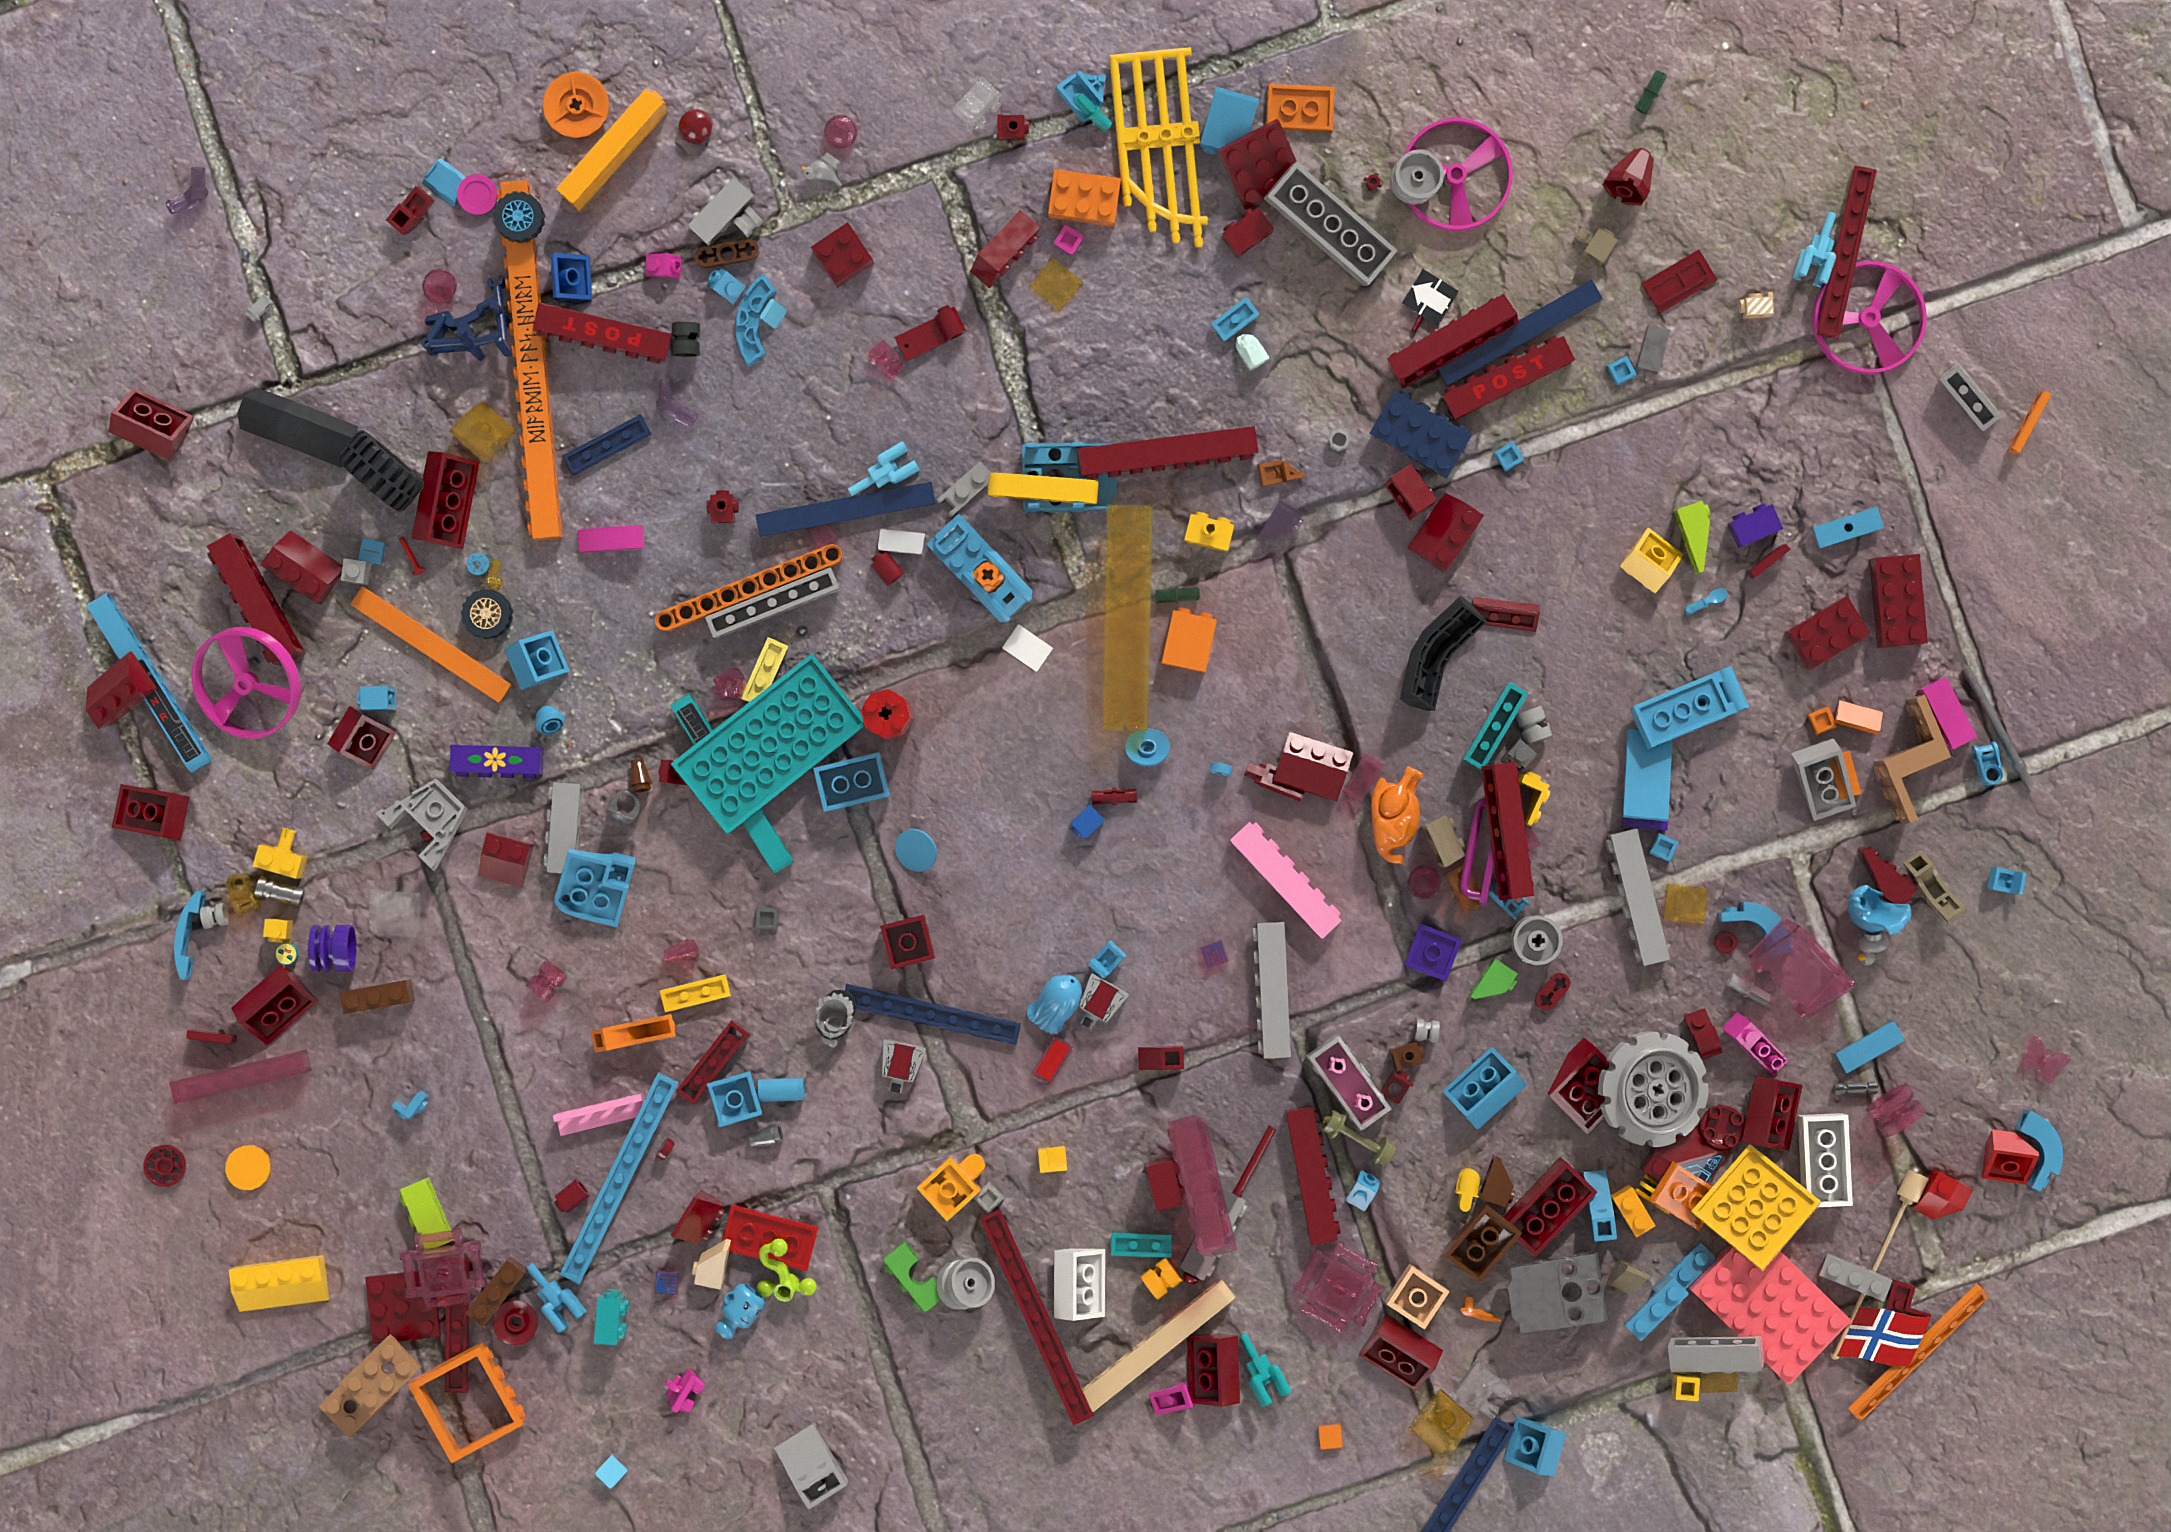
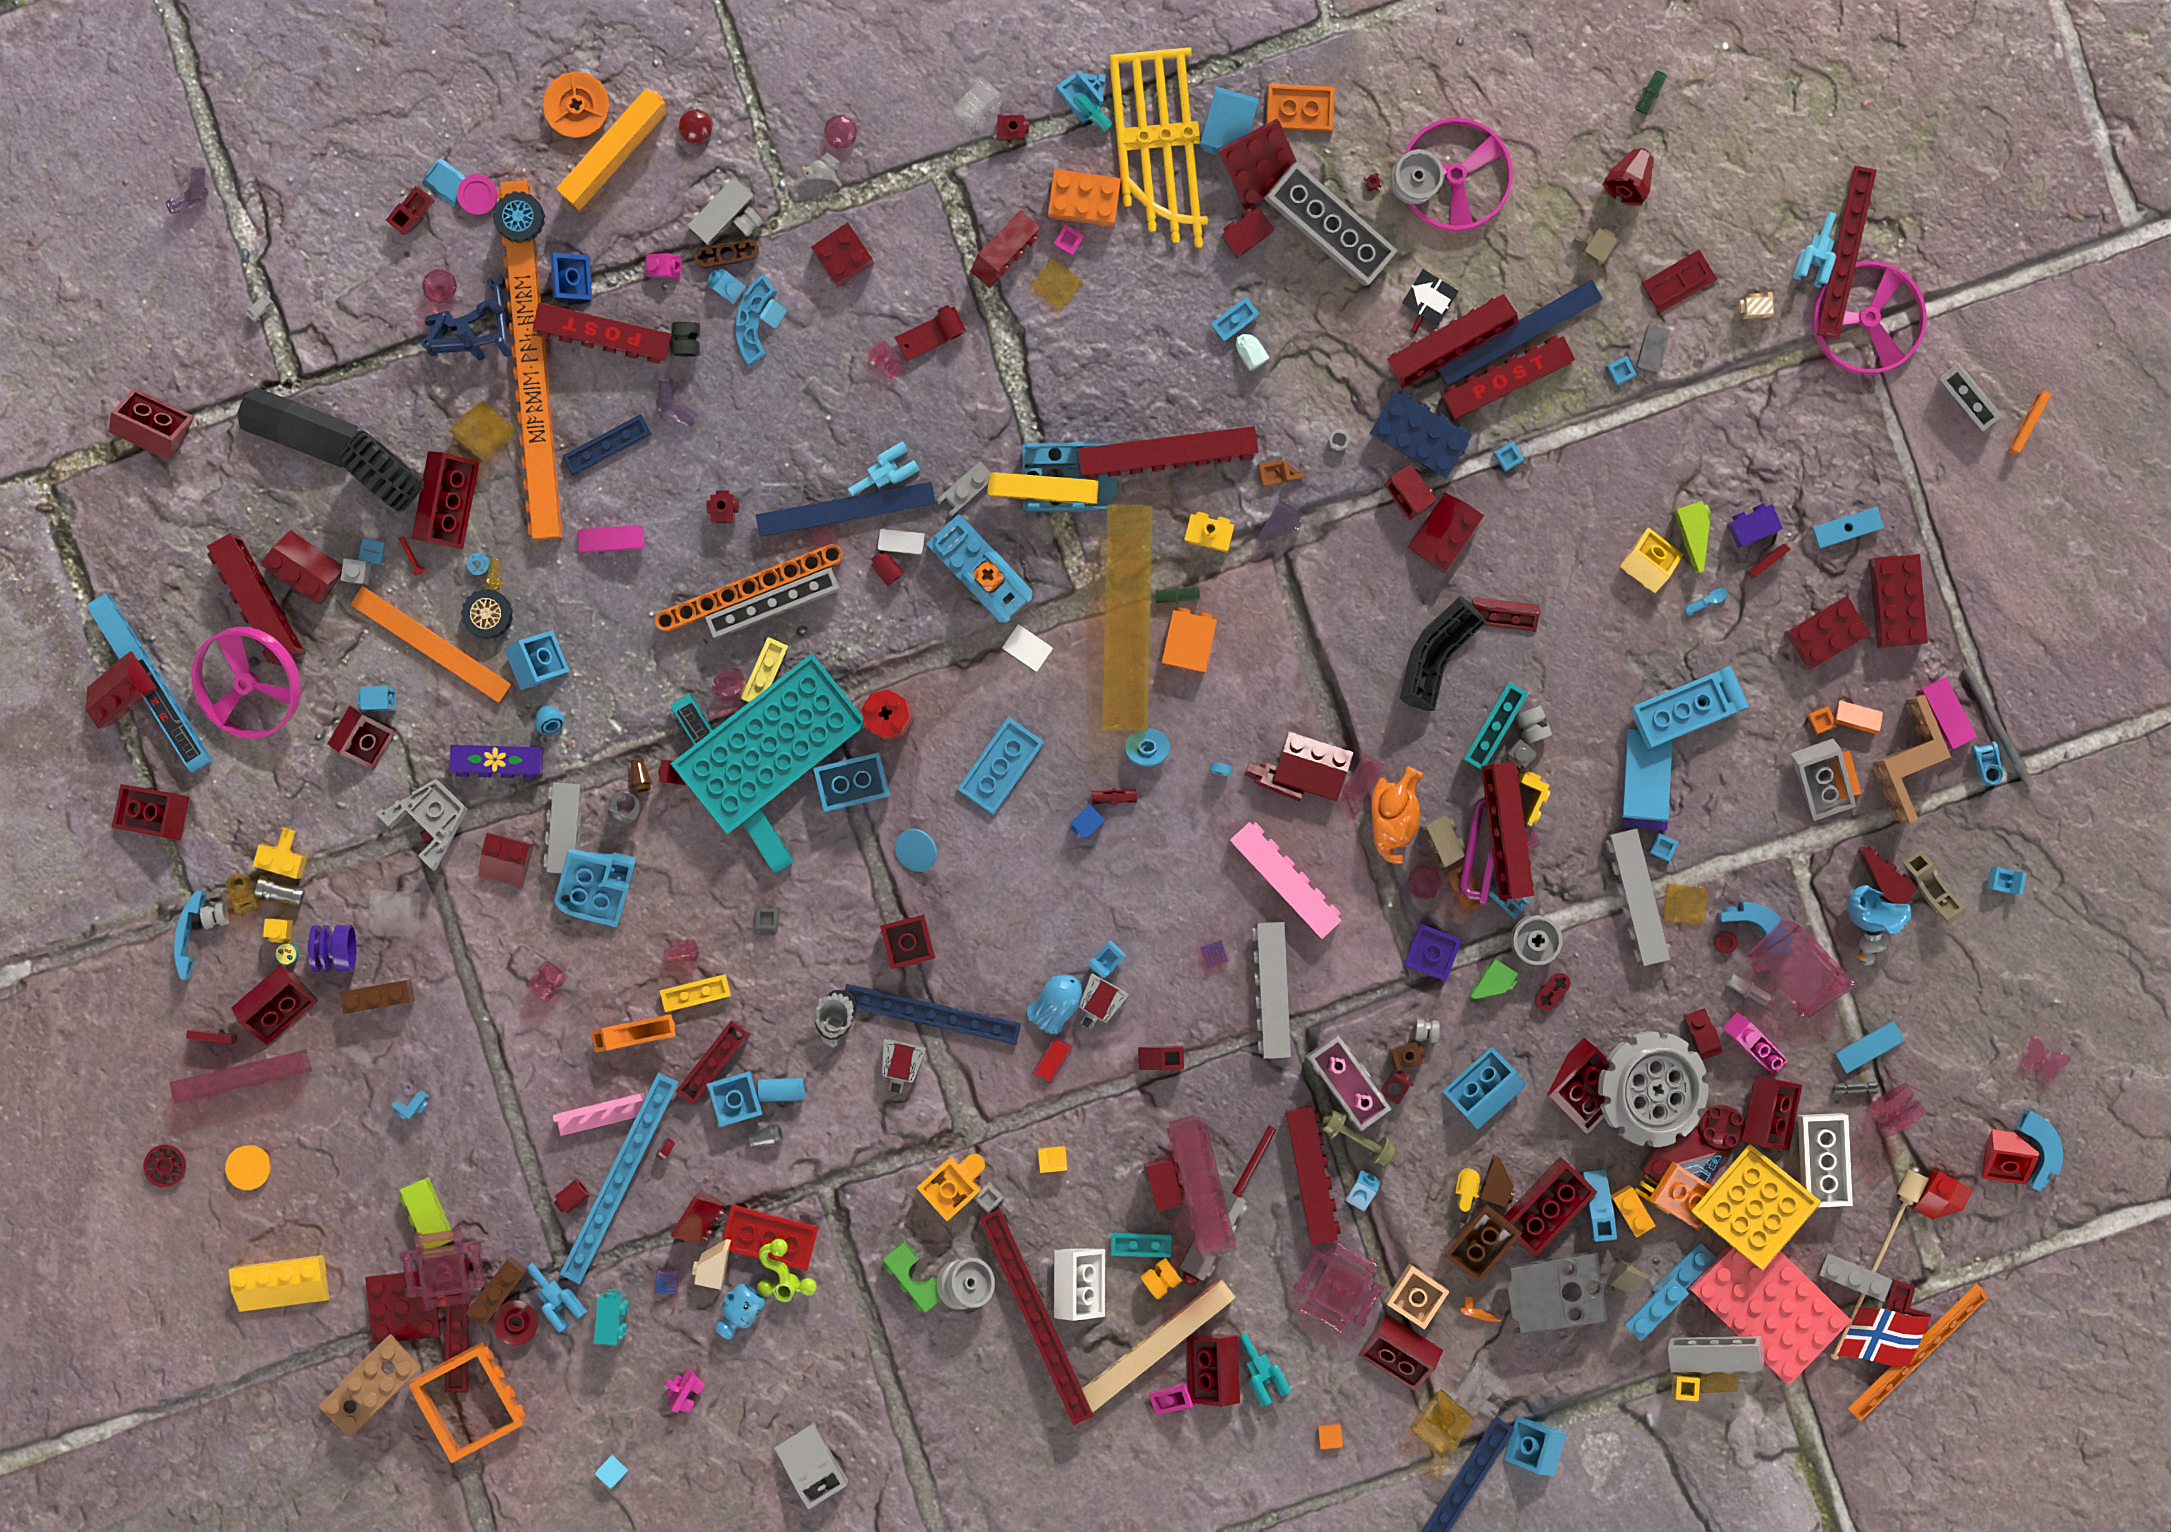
(1000, 765): none -> dark azure tile

